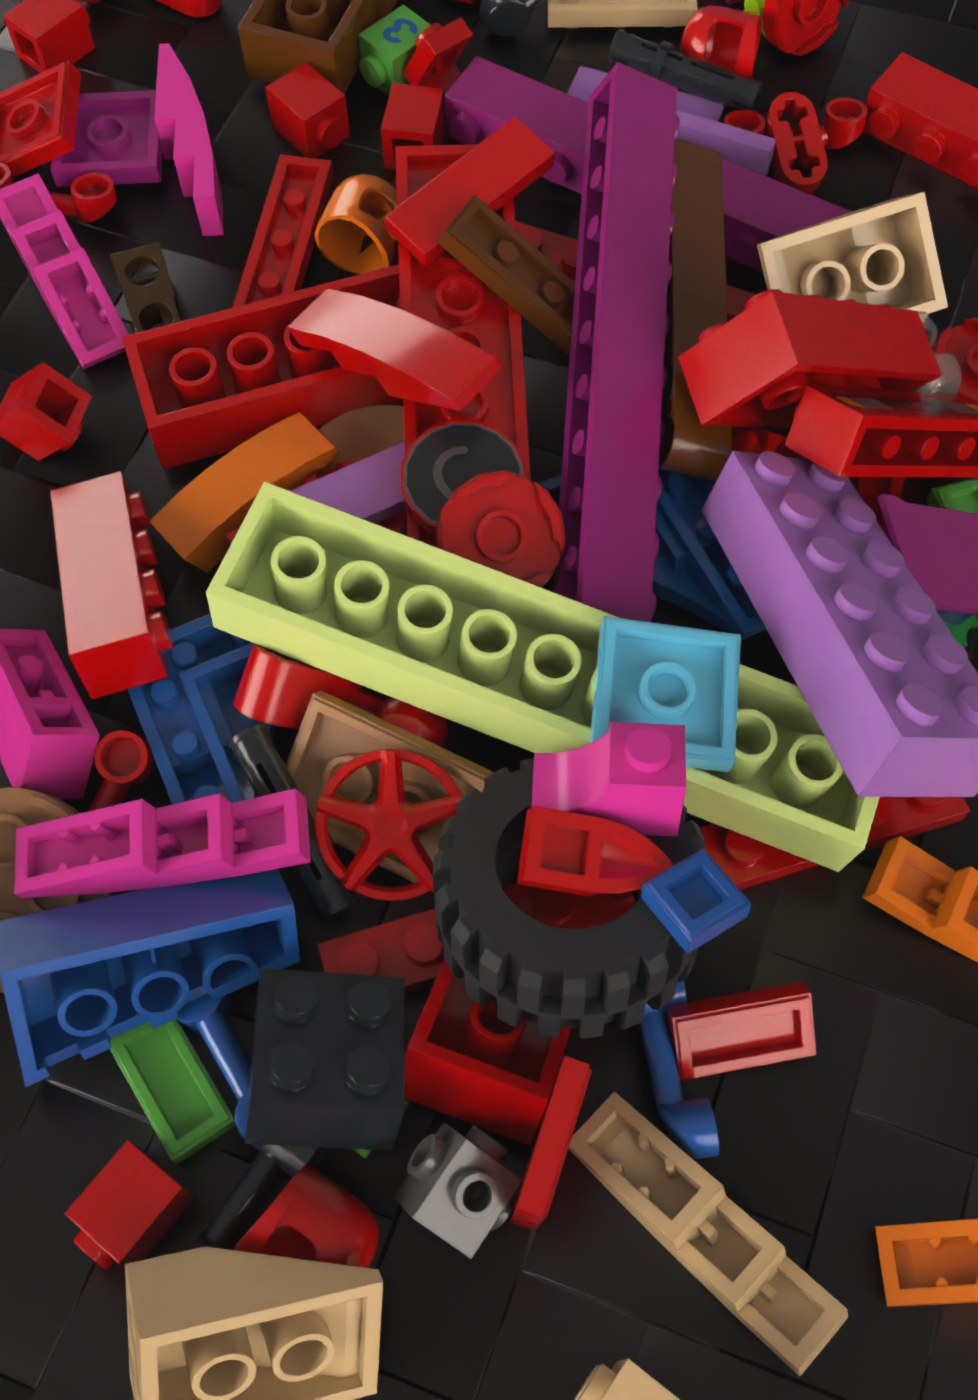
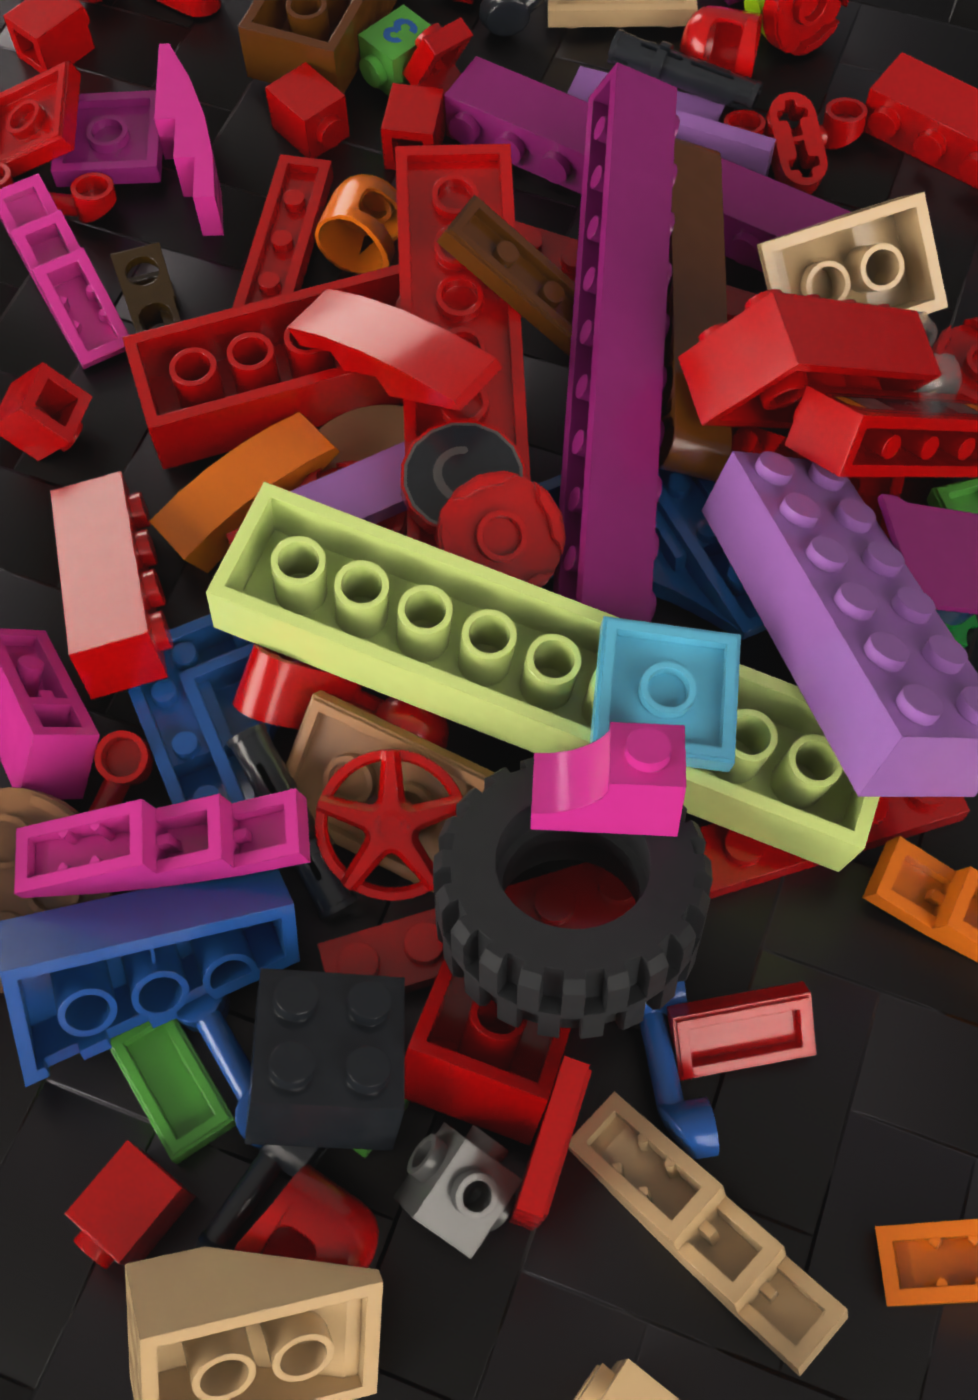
(491, 170): red tile -> none
(585, 854): red plate -> none
(695, 900): blue tile -> none

